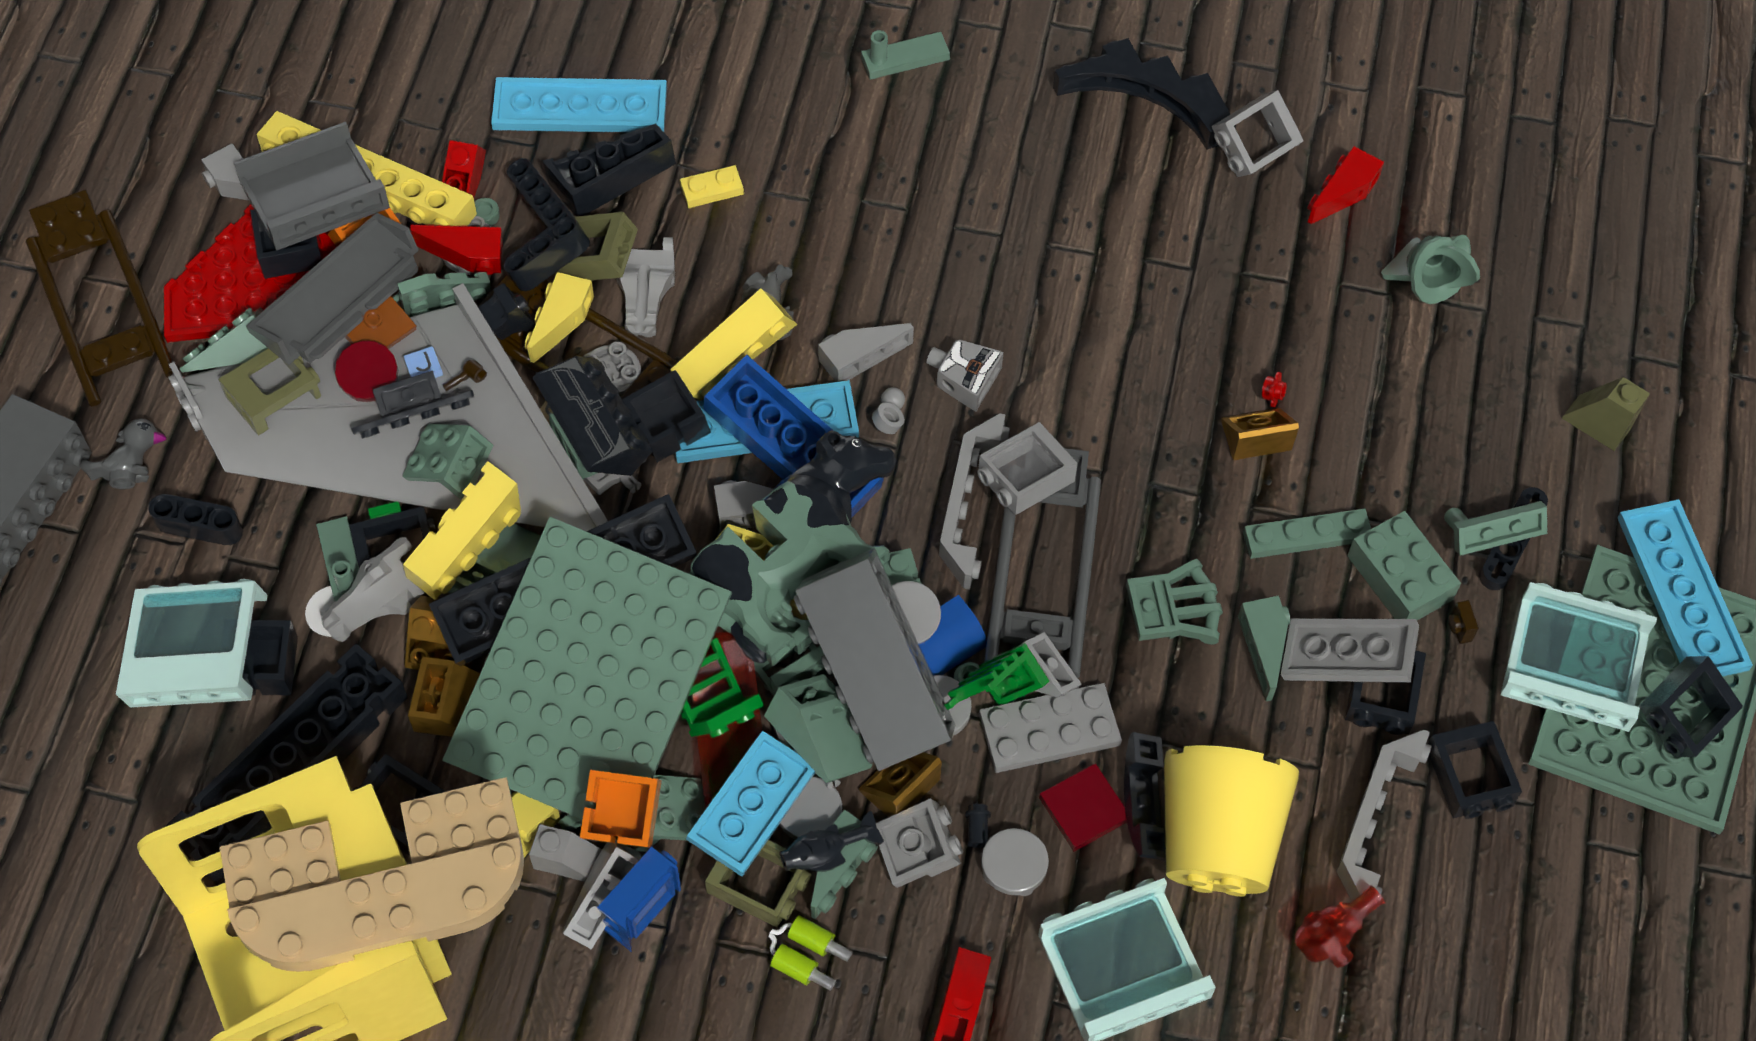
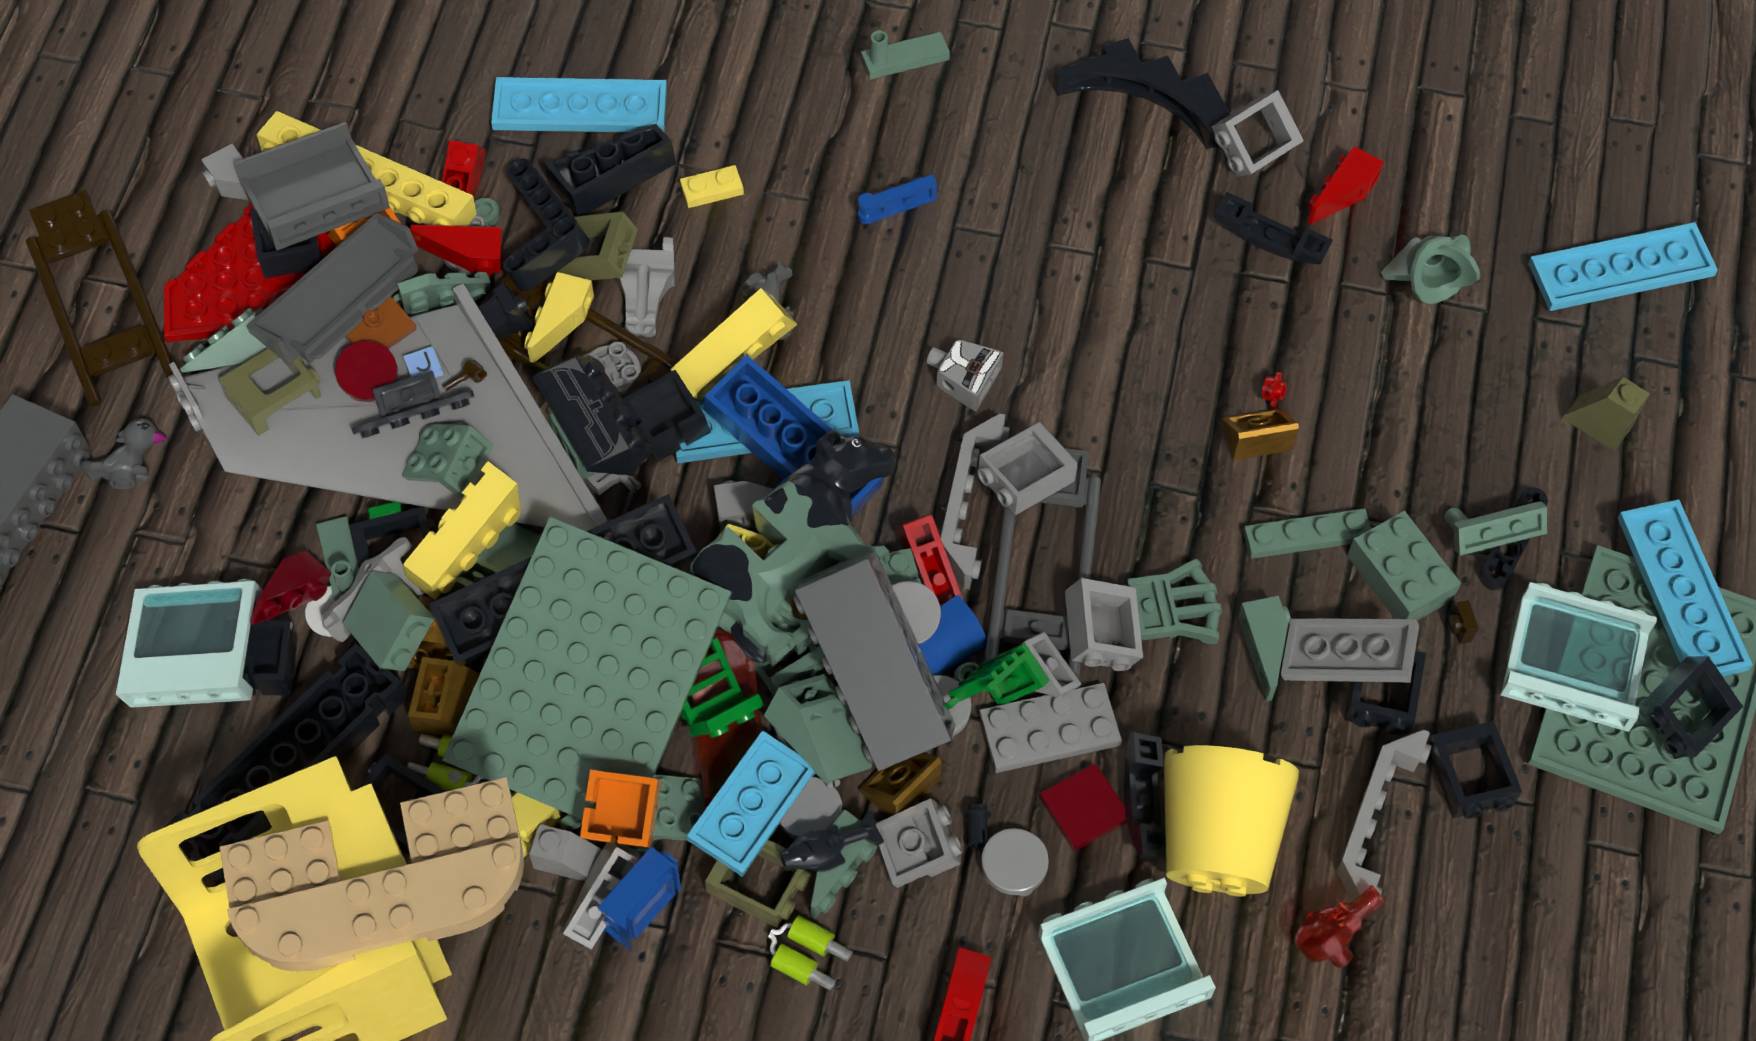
(185, 510): black beam -> none
(294, 583): none -> dark red slope
(388, 621): none -> sand green brick
(439, 774): none -> lime piece
(860, 349): light grey slope -> none
(888, 415): light grey plate -> none
(896, 199): none -> blue plate
(929, 557): none -> red slope
(1103, 624): none -> light grey window
(1270, 235): none -> black slope
(1622, 266): none -> medium azure plate

